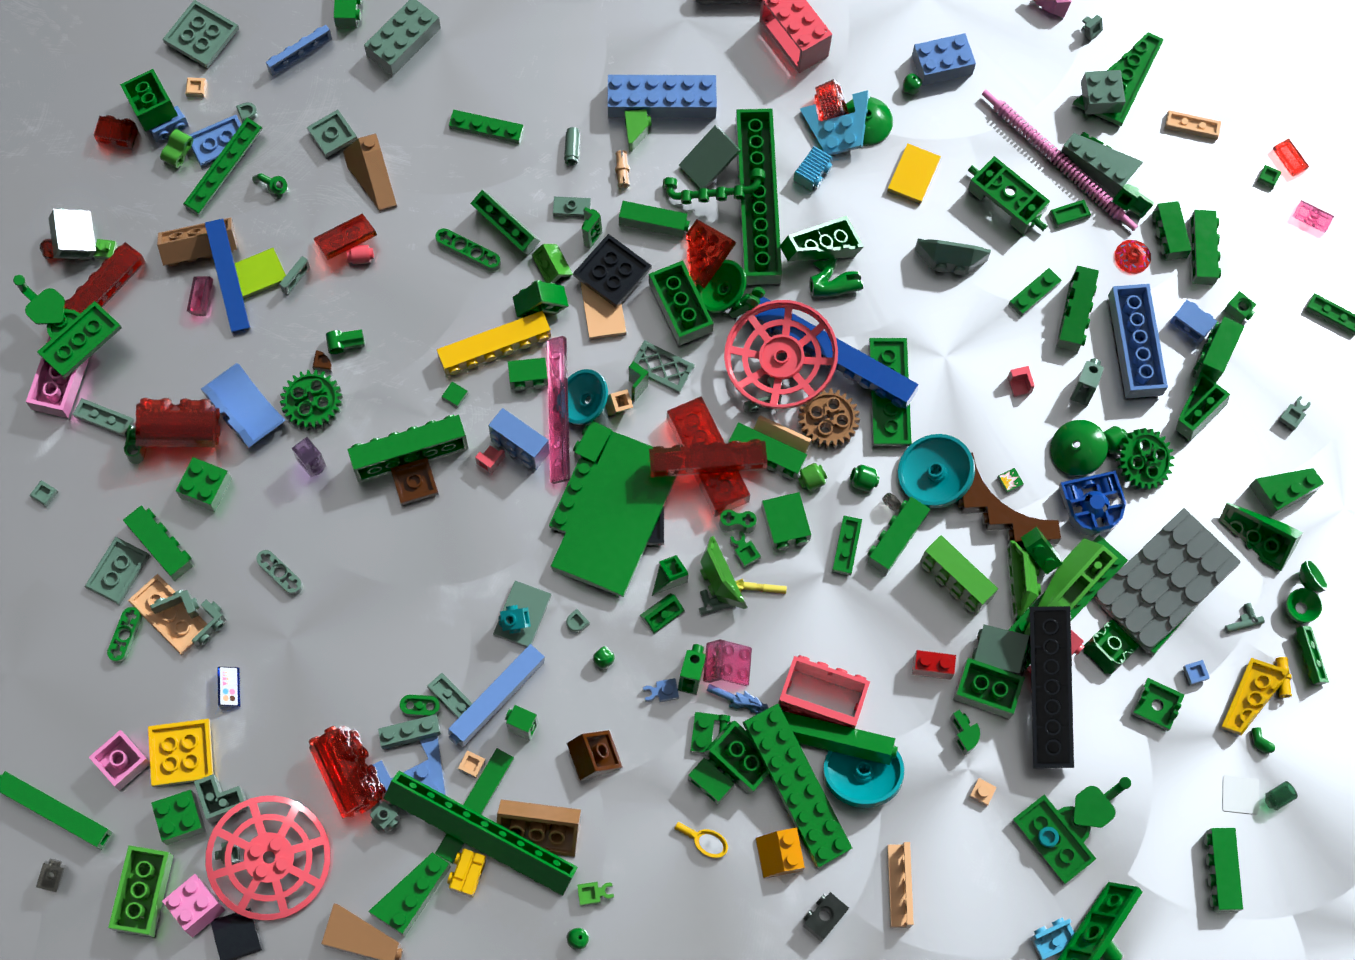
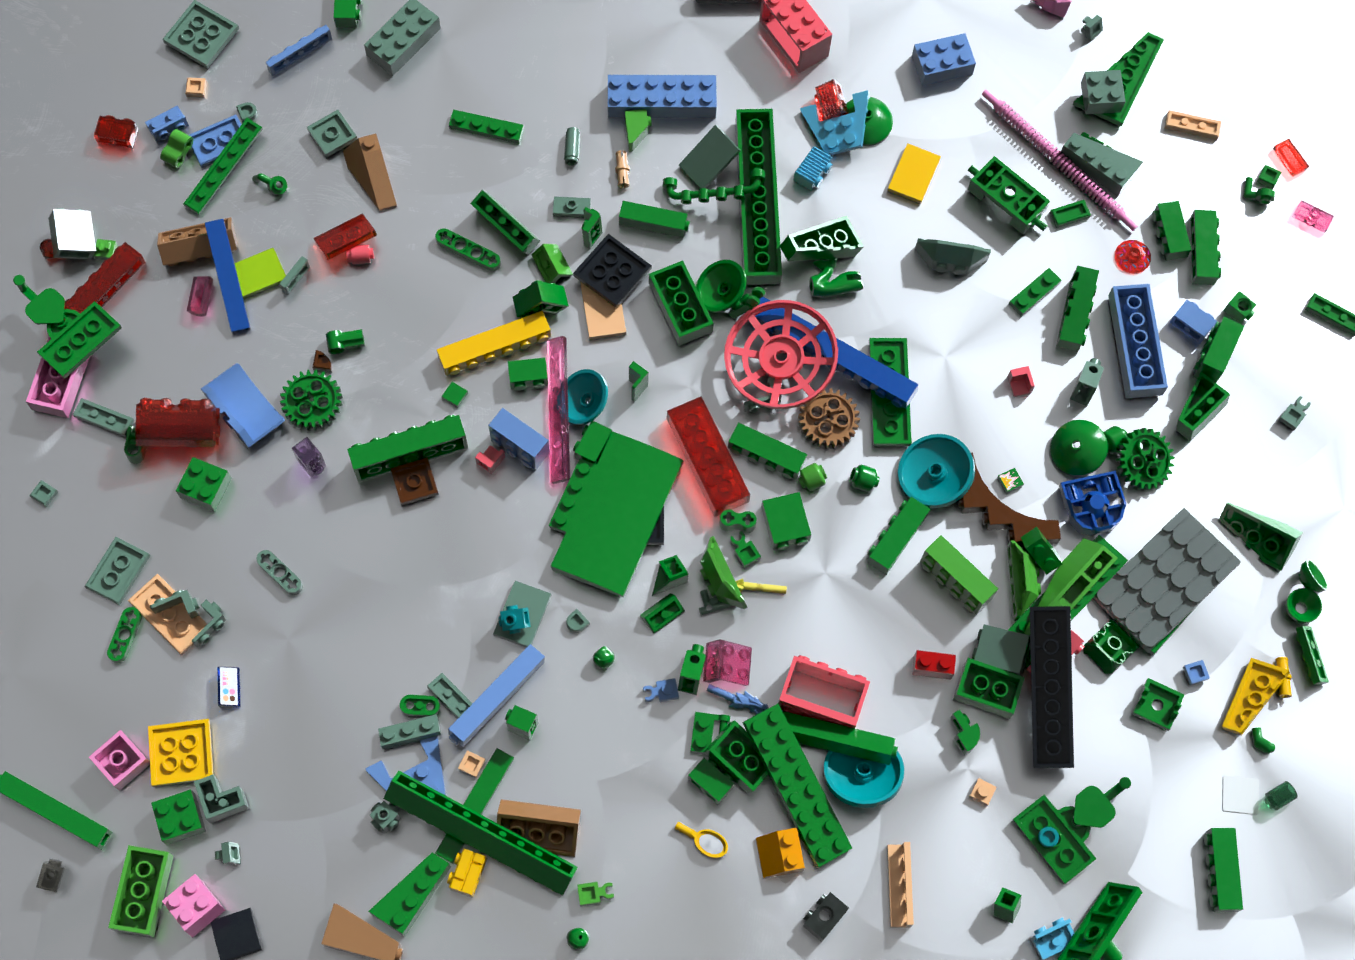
(149, 100): green brick -> none
(157, 542): green brick -> none
(254, 853): coral dish -> none
(344, 770): clear red brick -> none
(594, 754): reddish brown slope -> none
(618, 402): light nougat brick -> none
(664, 381): sand green window -> none
(706, 251): clear red plate -> none
(707, 458): clear red brick -> none
(782, 434): light nougat tile -> none
(847, 545): green plate -> none
(891, 501): clear smoke tile -> none
(912, 84): green piece -> none
(1007, 905): none -> green brick
(1131, 199): green brick -> none
(1246, 620): sand green hose -> none
(1263, 195): none -> green plate
(1285, 489): green wedge -> none

